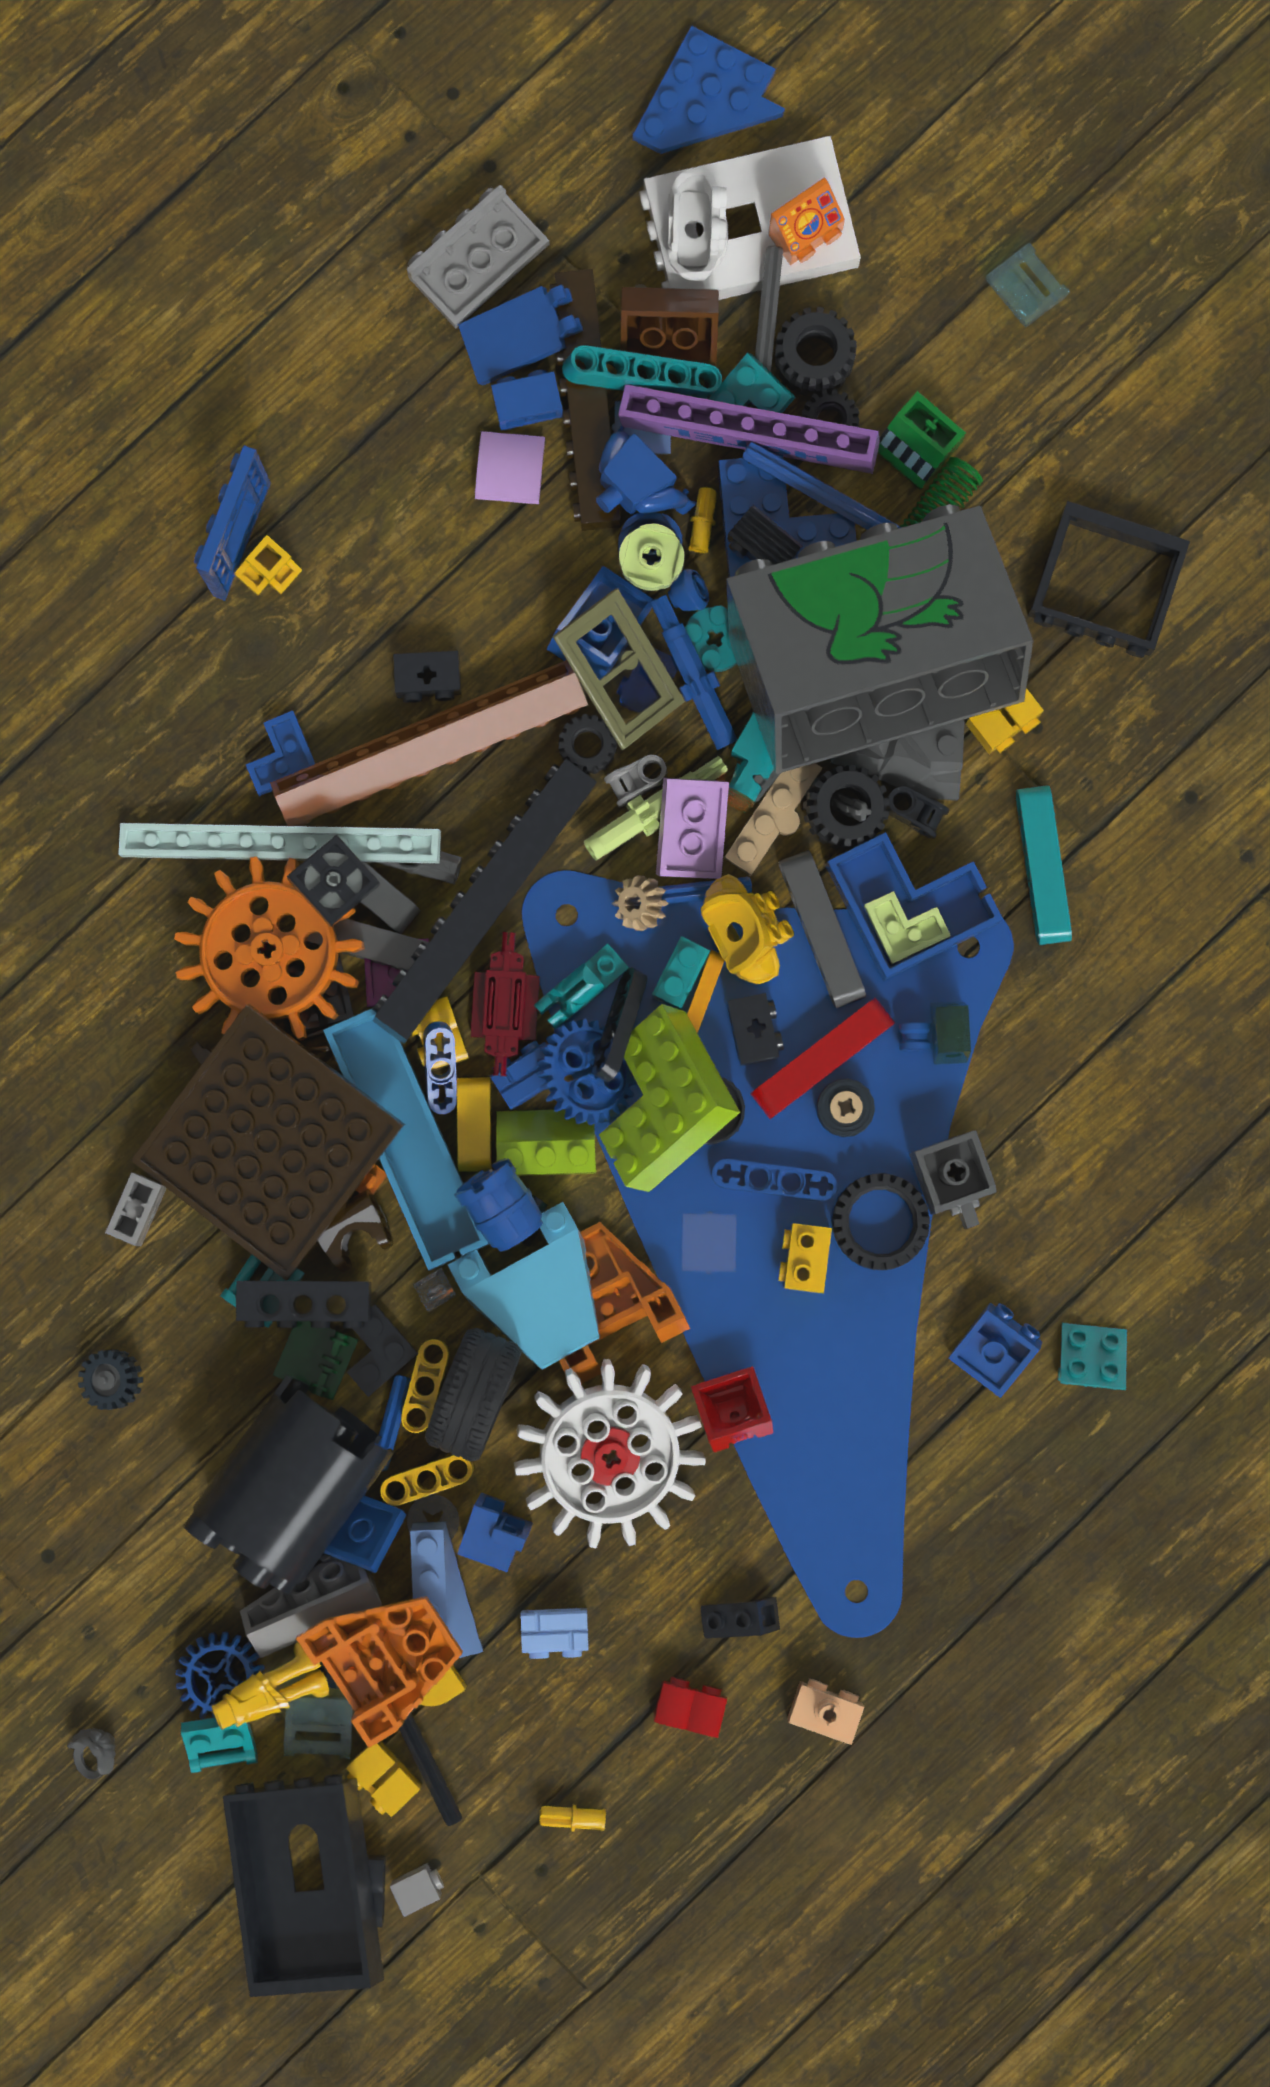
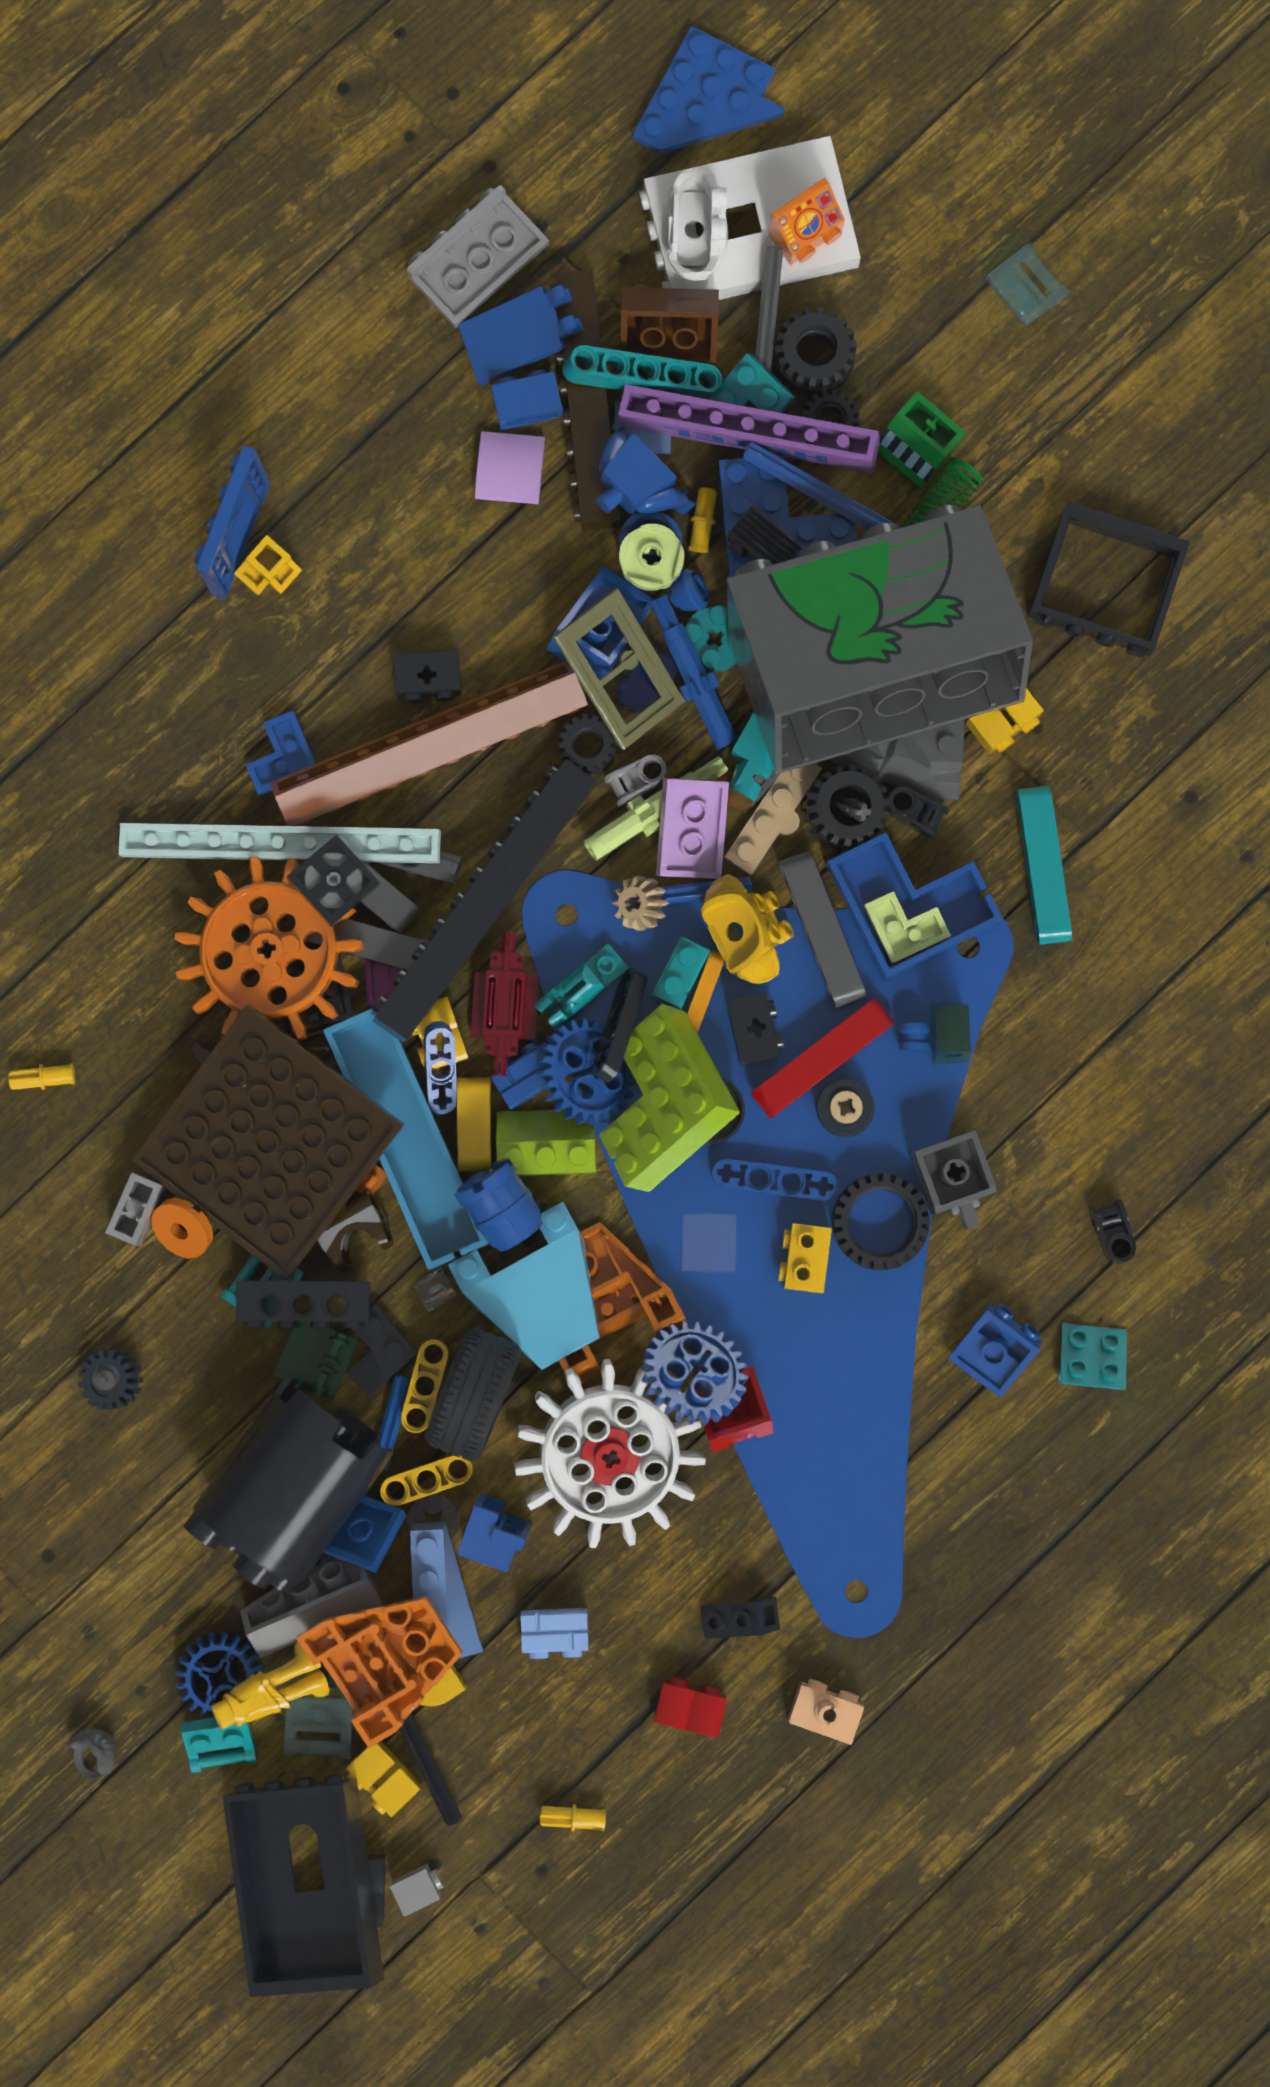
(41, 1077): none -> yellow axle
(172, 1237): none -> orange tile
(720, 1391): none -> blue gear
(1113, 1229): none -> black piece

